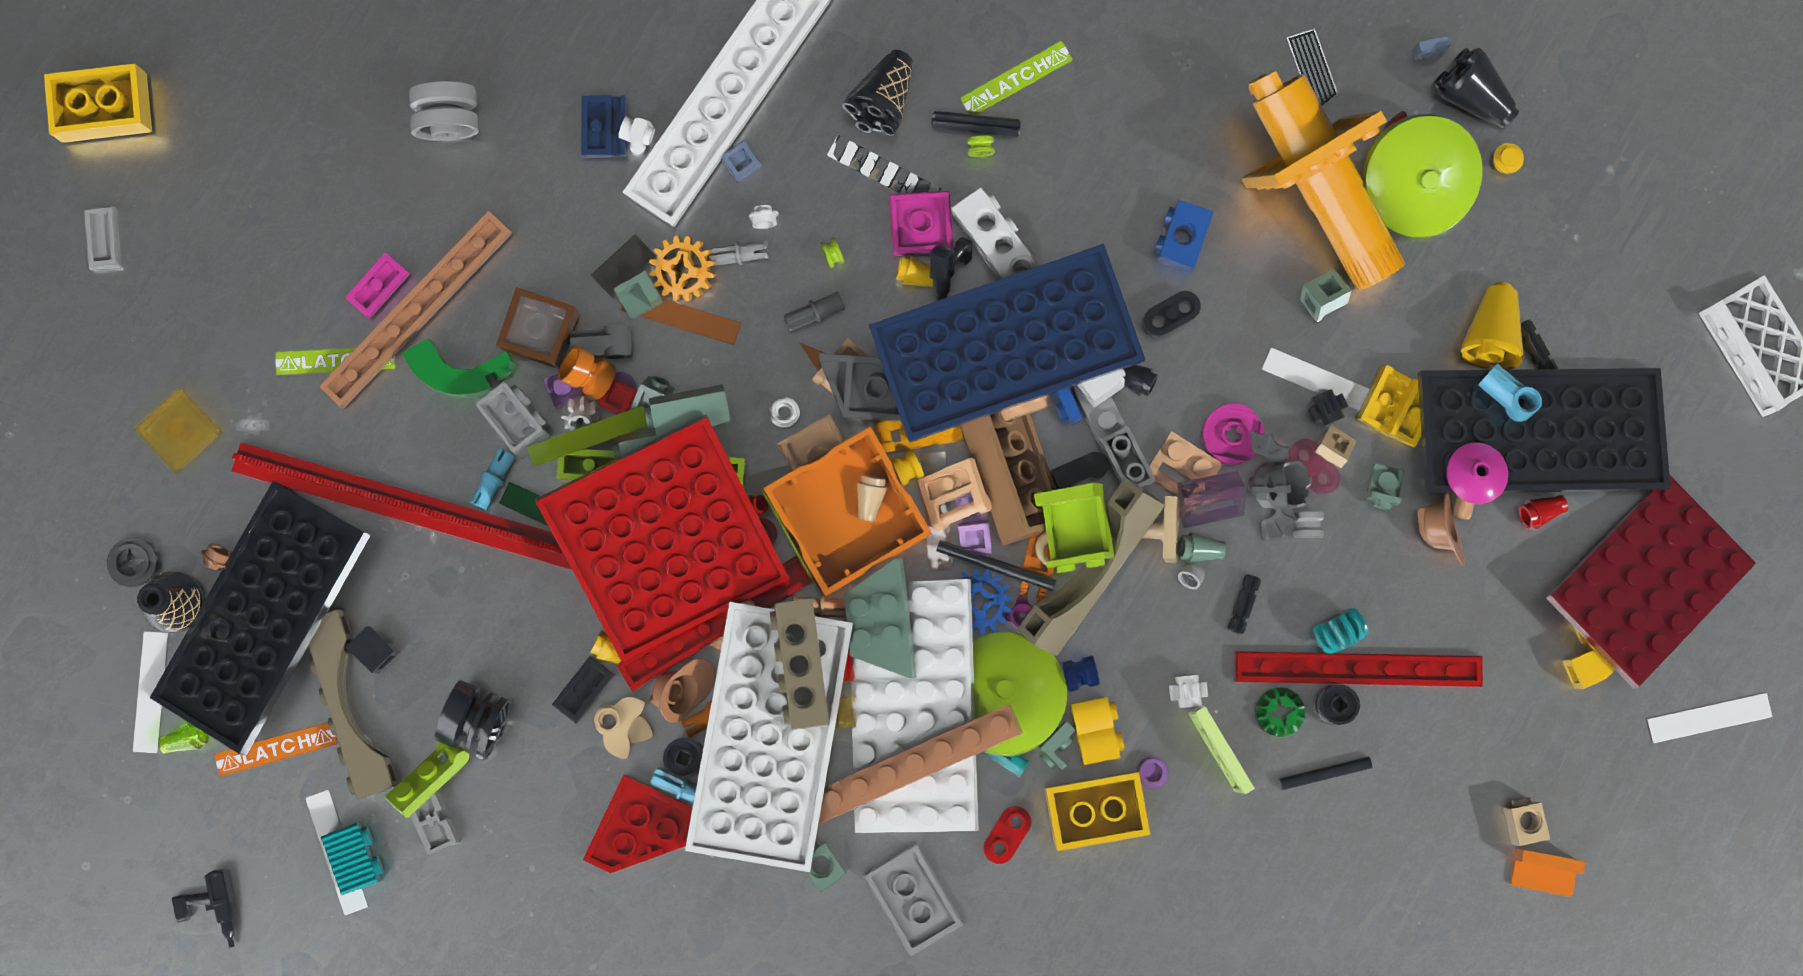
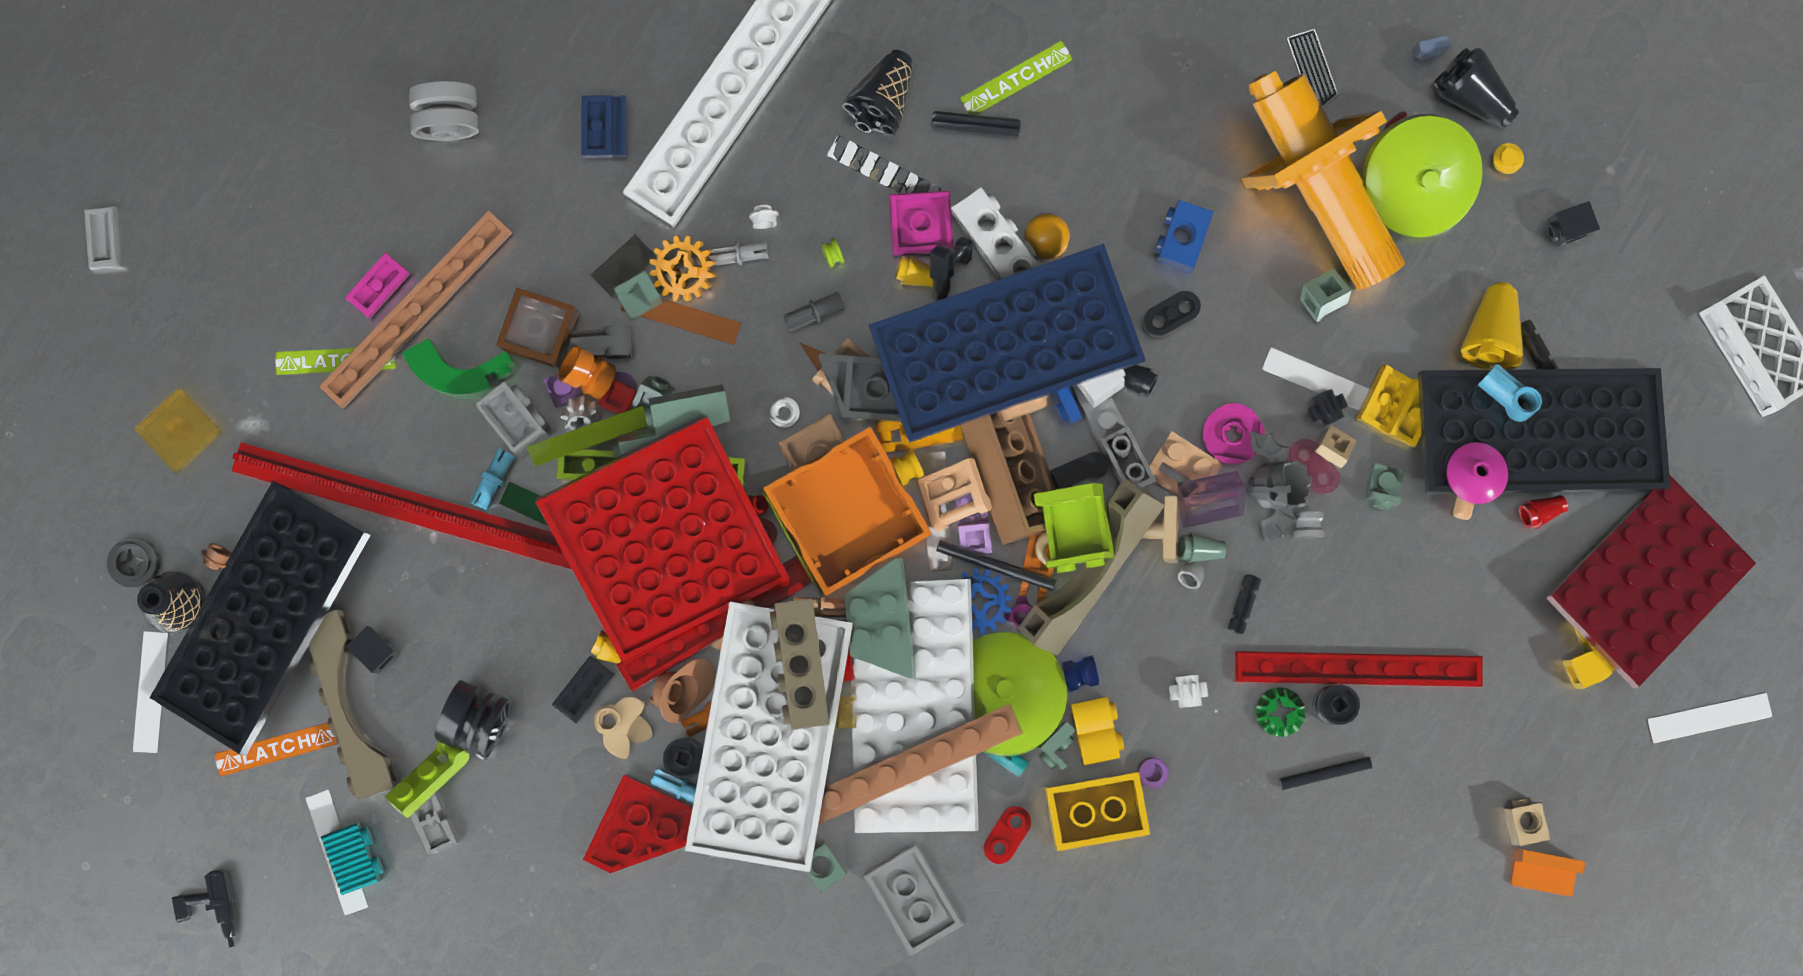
(98, 103): yellow brick -> none
(182, 739): clear neon green cone -> none
(638, 133): white plate -> none
(741, 161): sand blue tile -> none
(870, 496): tan cone -> none
(980, 146): lime bush -> none
(1047, 235): none -> light orange hair
(1220, 750): yellowish green tile -> none
(1341, 630): teal gear -> none
(1439, 528): nougat piece -> none
(1572, 224): none -> black brick

